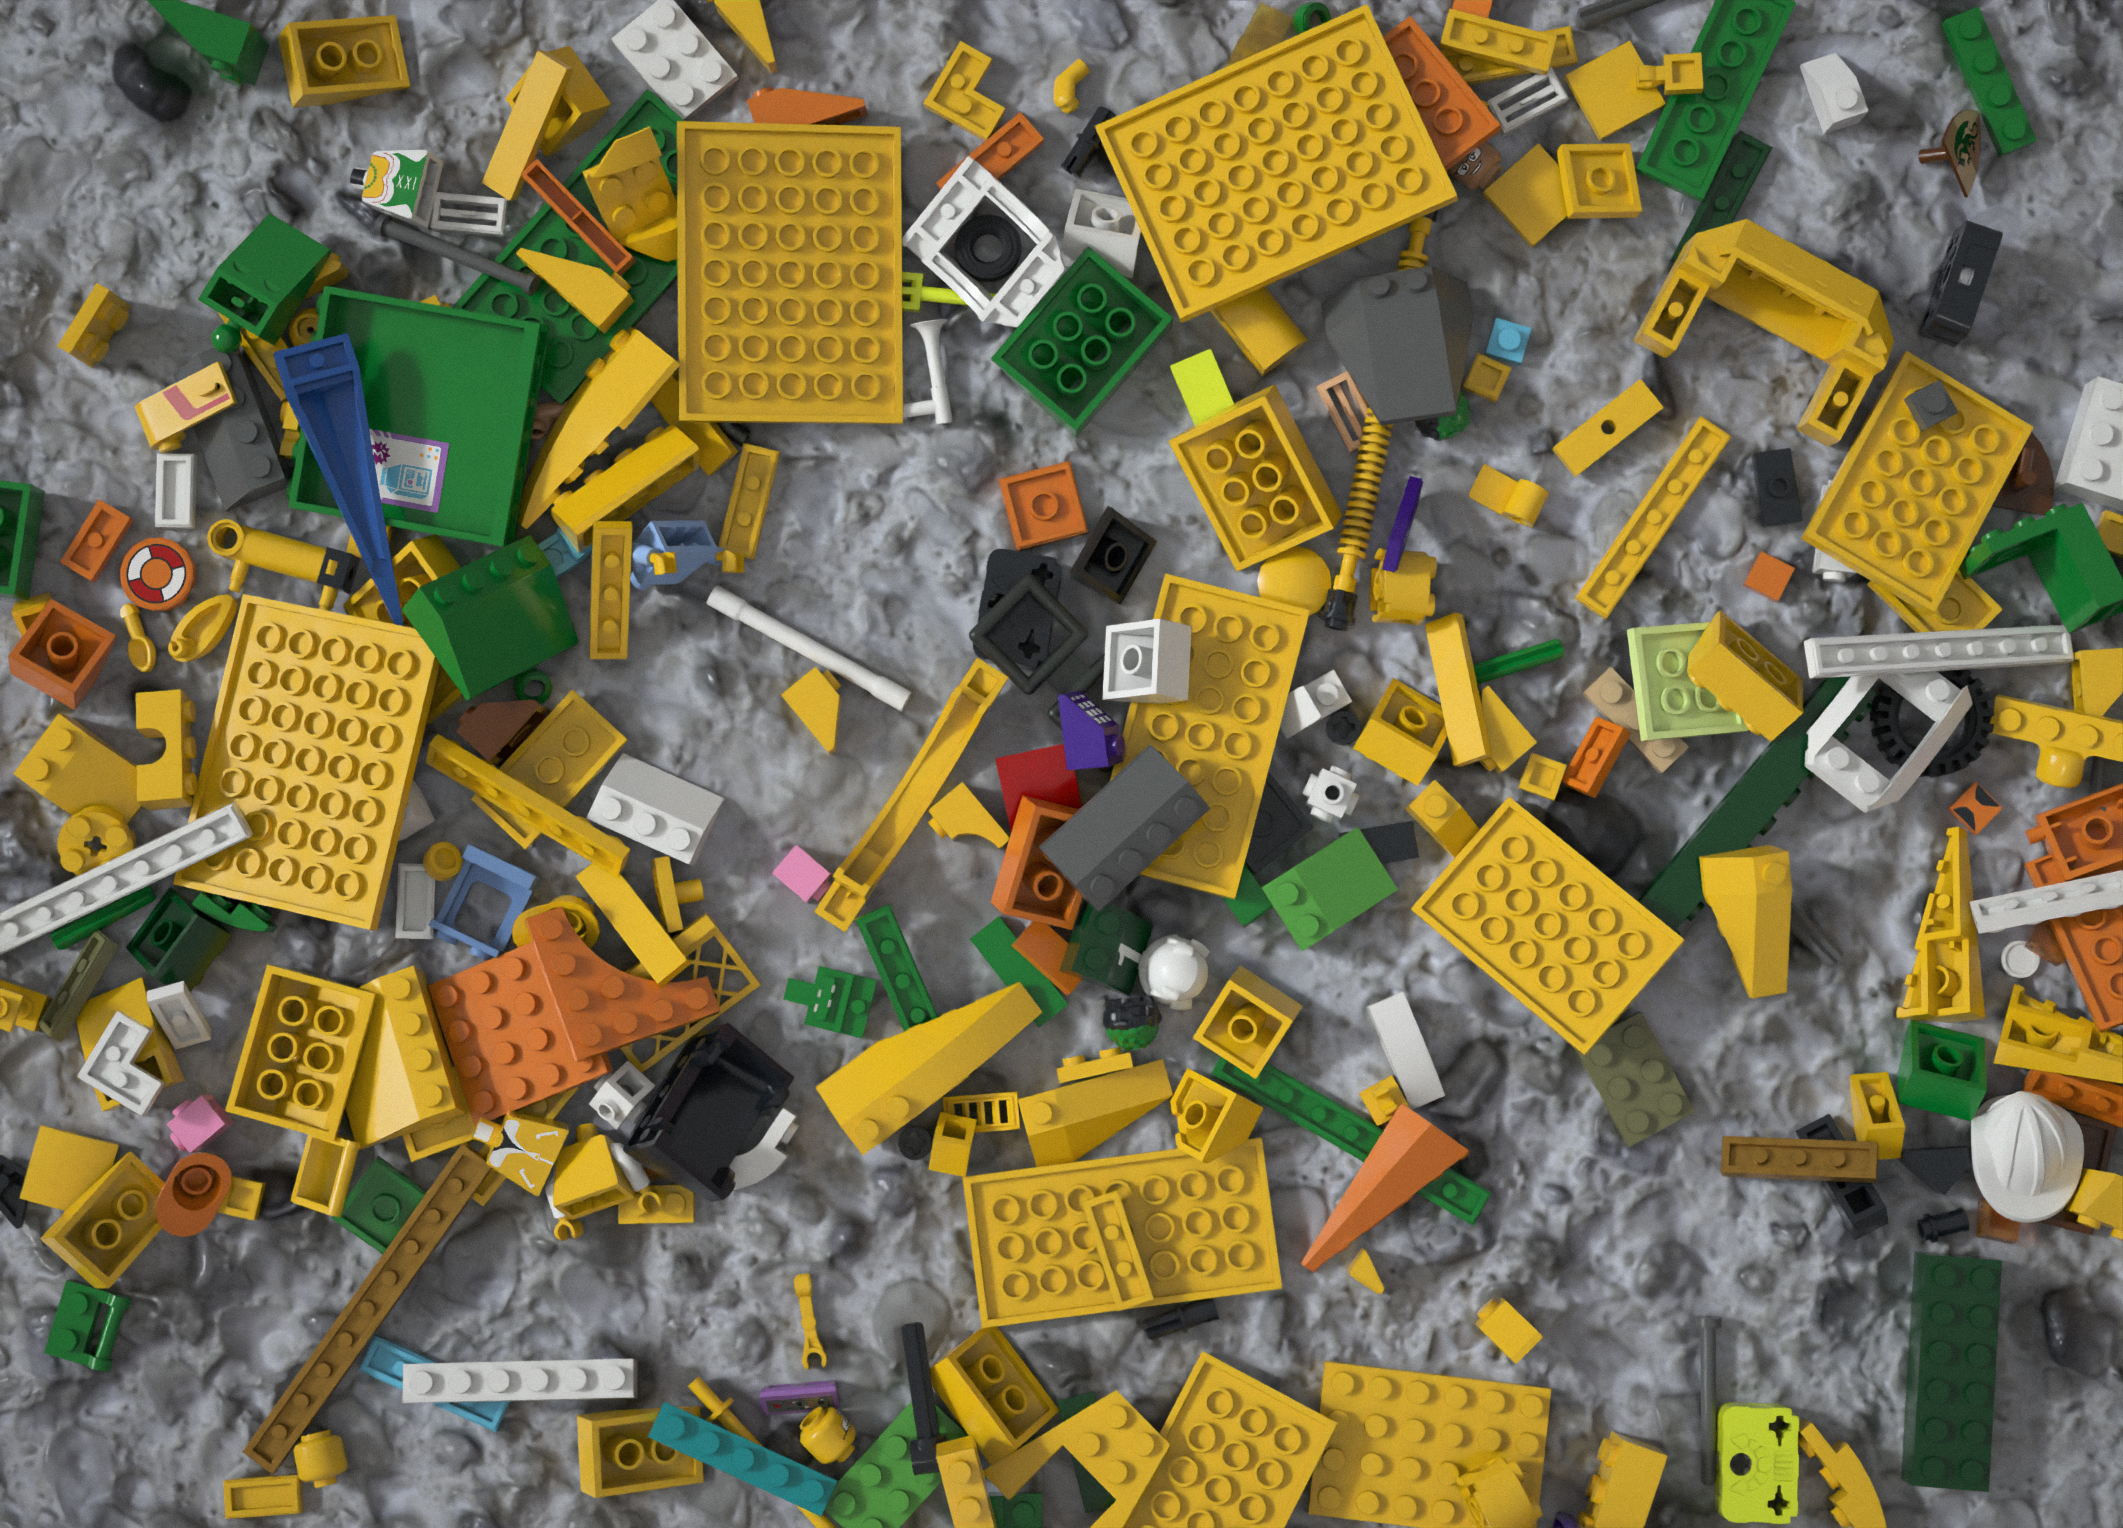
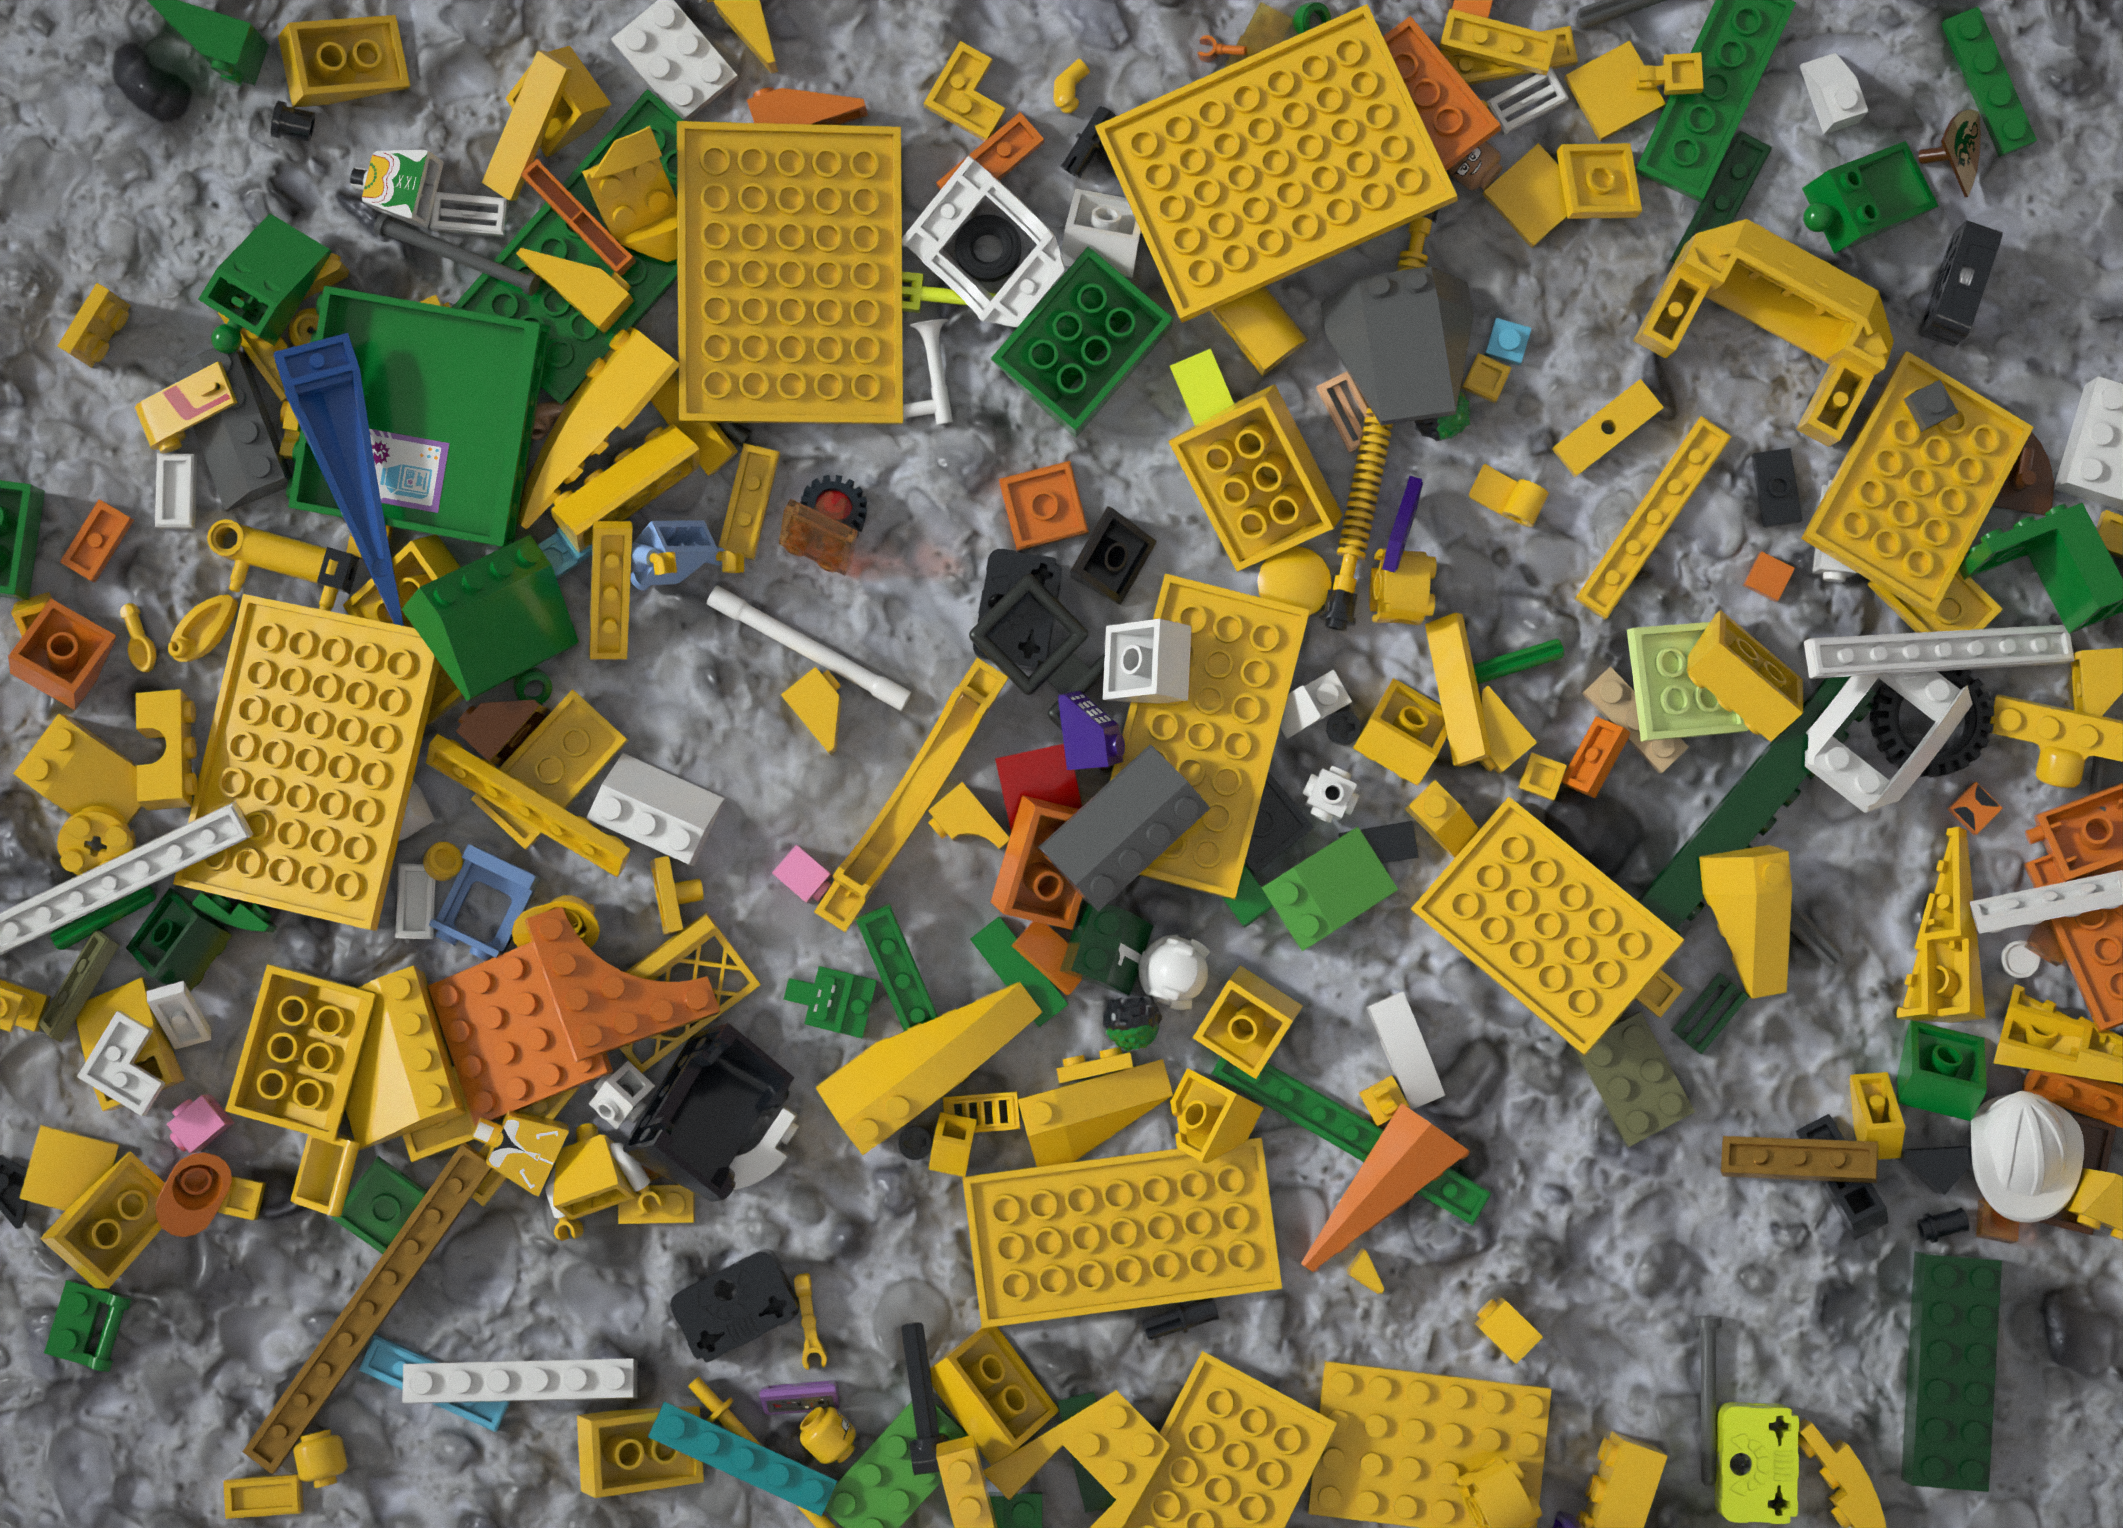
(158, 574): tile -> none
(292, 122): none -> black bush
(634, 923): yellow tile -> none
(740, 1317): none -> black axle
(825, 523): none -> clear orange plate
(1117, 1250): yellow plate -> none
(1218, 49): none -> orange hand
(1659, 994): none -> yellow plate
(1730, 988): none -> dark green tile
(1867, 197): none -> green slope

